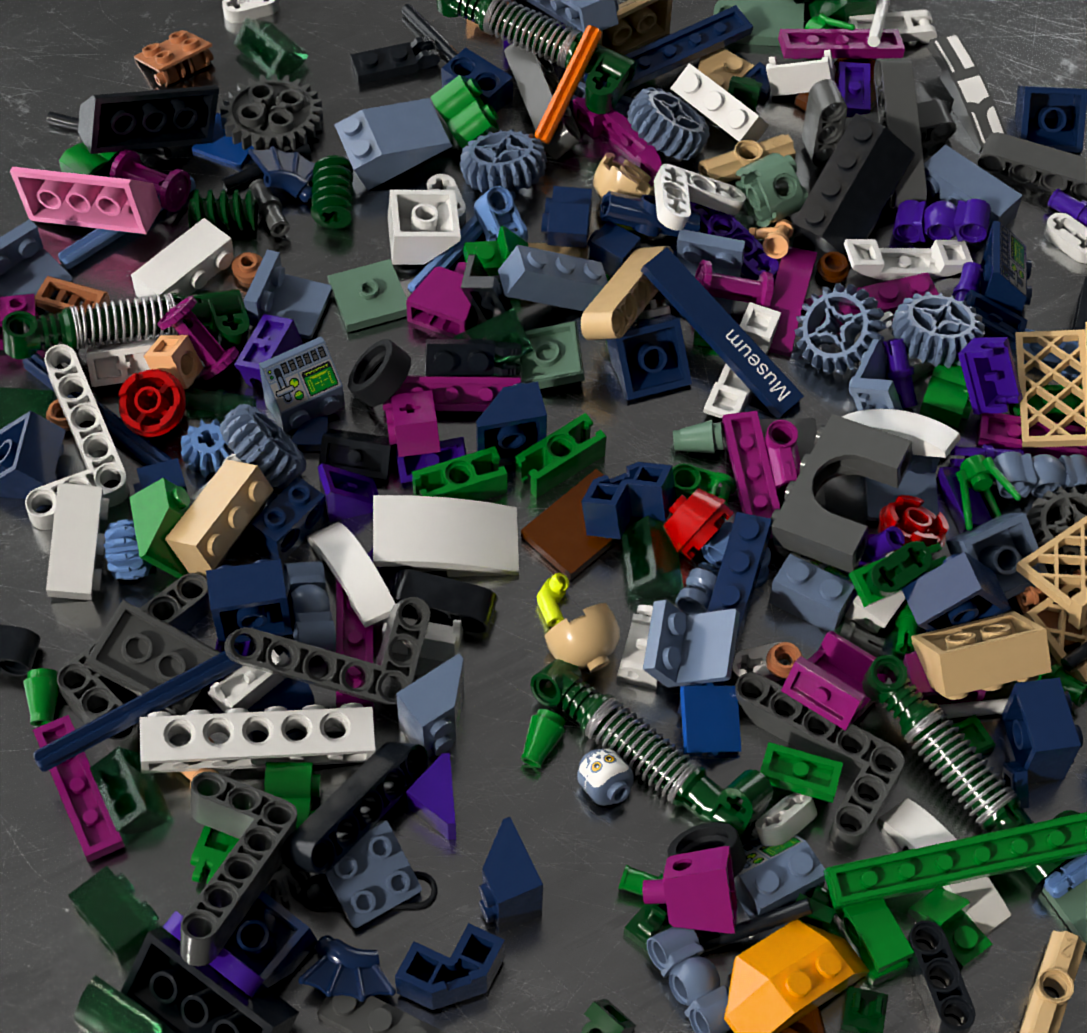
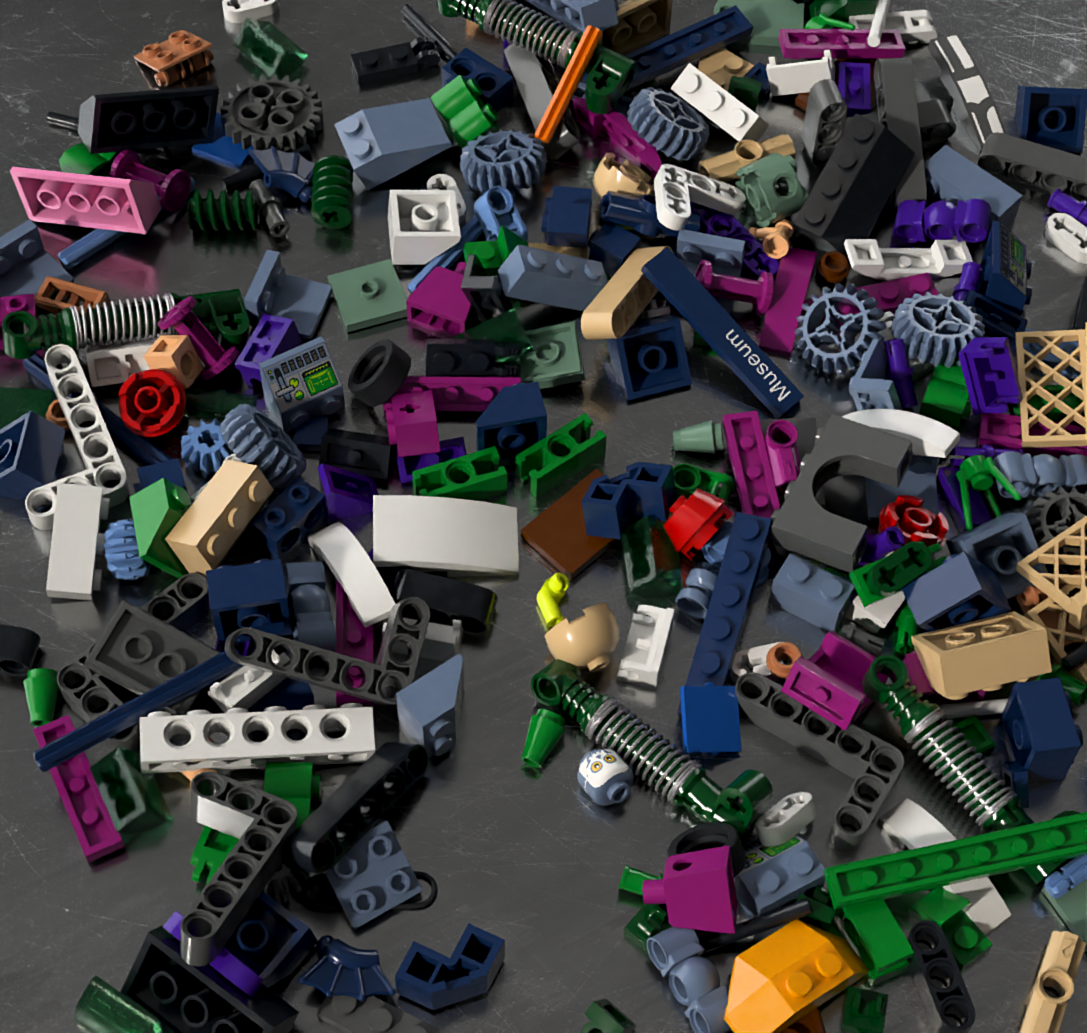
(113, 913): clear green brick -> none
(185, 263): white brick -> none
(245, 266): nougat plate -> none
(433, 797): dark purple slope -> none
(510, 882): dark blue slope -> none
(690, 647): sand blue bracket -> none
(730, 393): white slope -> none
(801, 772): green panel -> none

